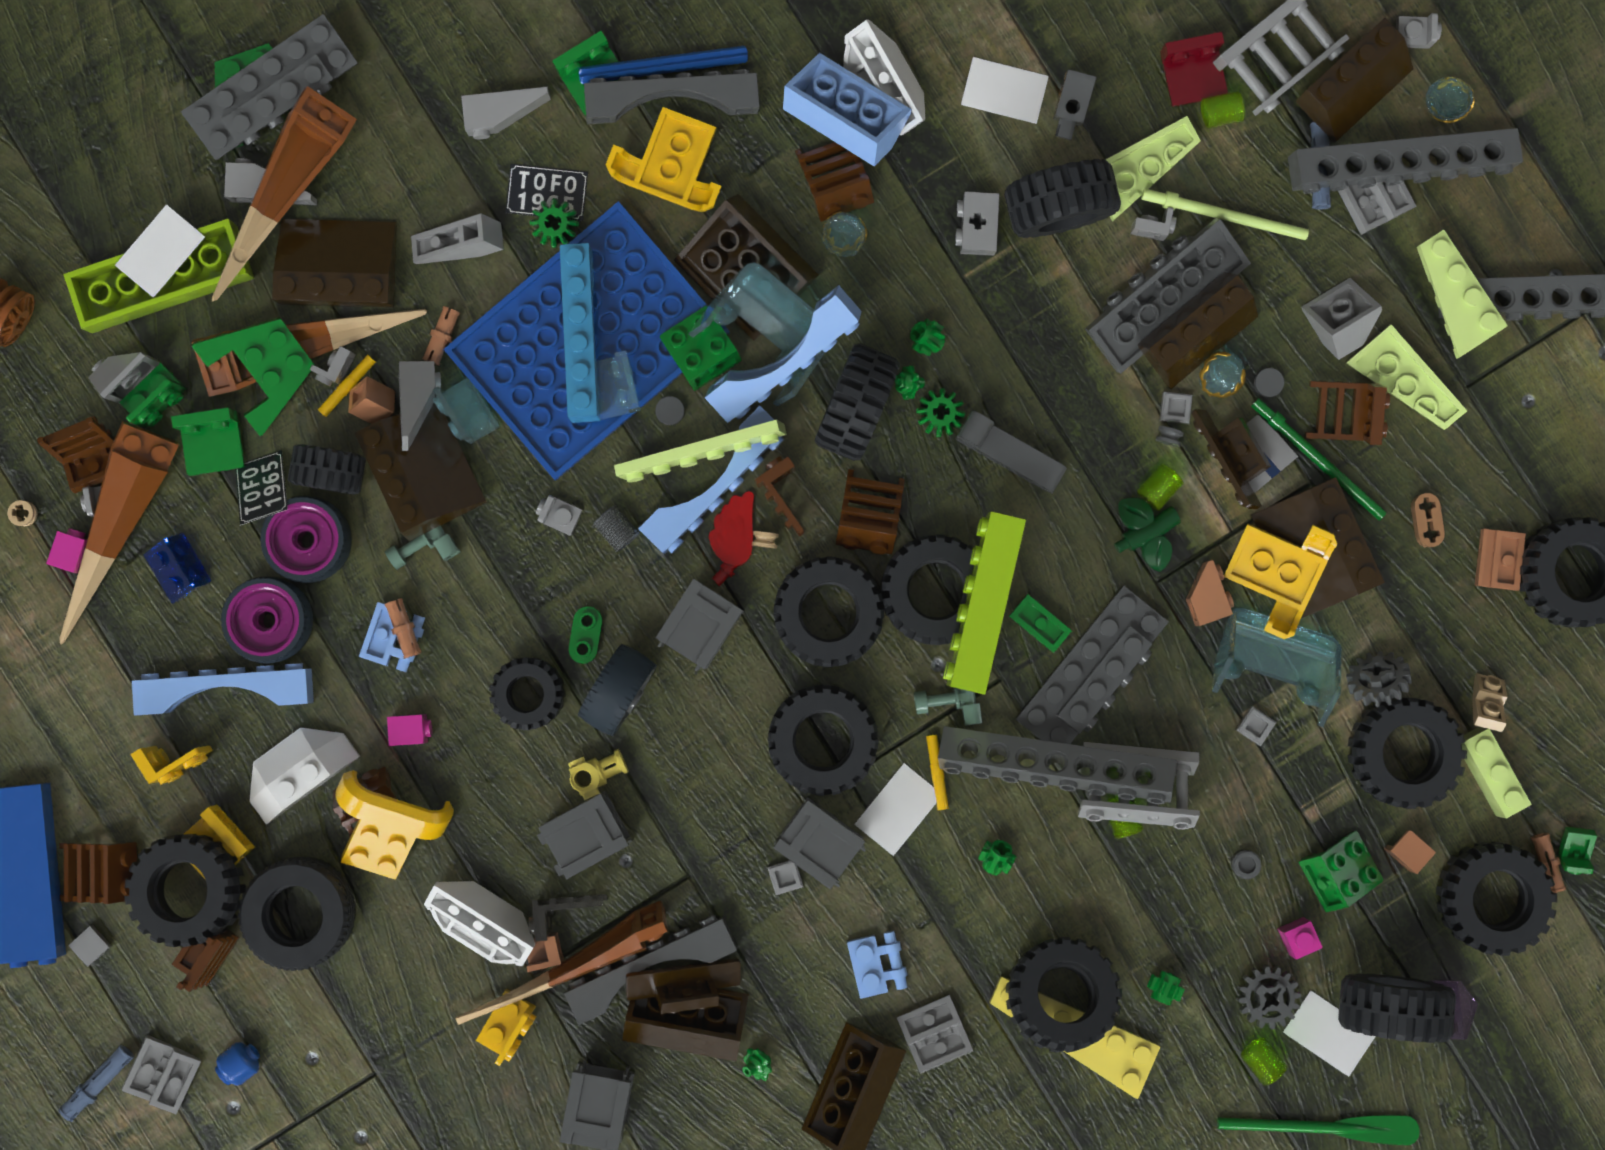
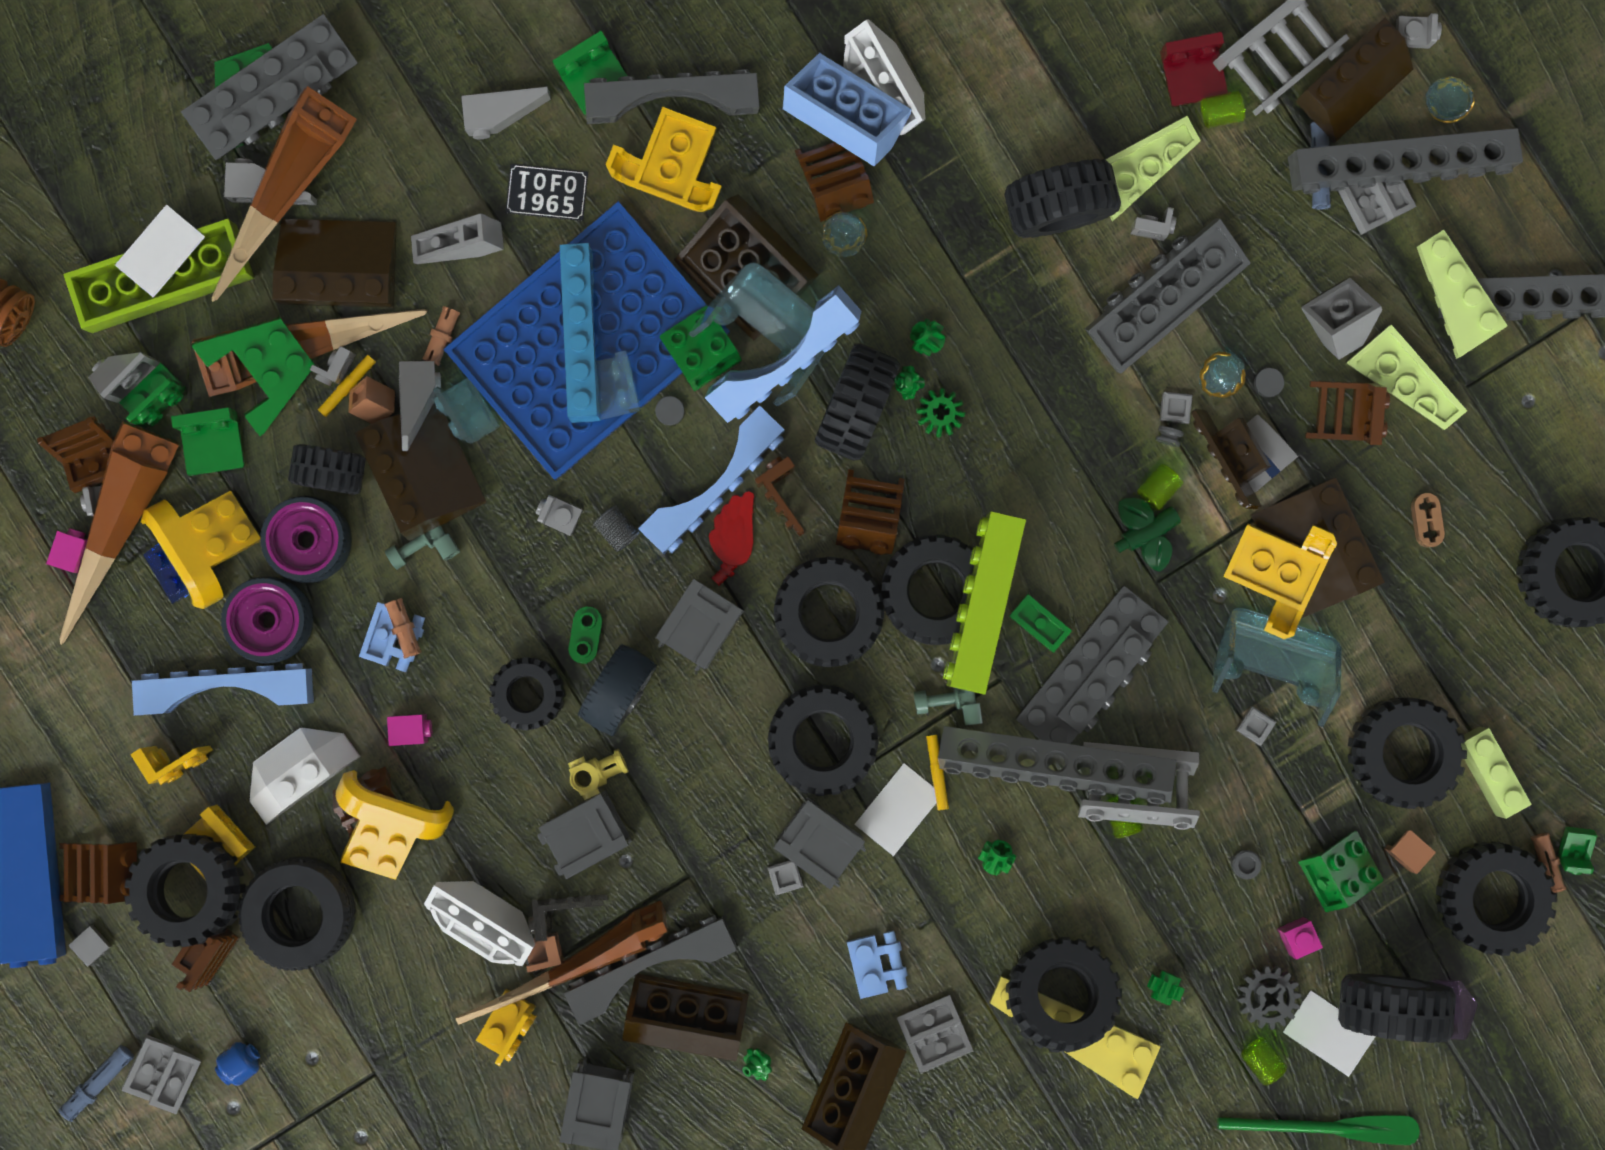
(12, 513): tan bush -> none
(201, 542): none -> yellow piece
(261, 488): black sticker -> none
(550, 232): green gear -> none
(665, 64): blue axle -> none
(684, 986): dark brown bracket -> none
(711, 448): yellowish green plate -> none
(765, 539): tan bush -> none
(985, 208): light grey brick -> none
(1004, 90): white sticker -> none
(1009, 452): dark grey beam -> none
(1077, 90): dark grey torso -> none
(1173, 200): yellowish green bar -> none
(1199, 328): dark brown slope -> none
(1207, 596): nougat slope -> none
(1277, 422): green bar -> none
(1379, 678): dark grey gear -> none
(1488, 702): tan slope -> none
(1500, 559): nougat plate -> none

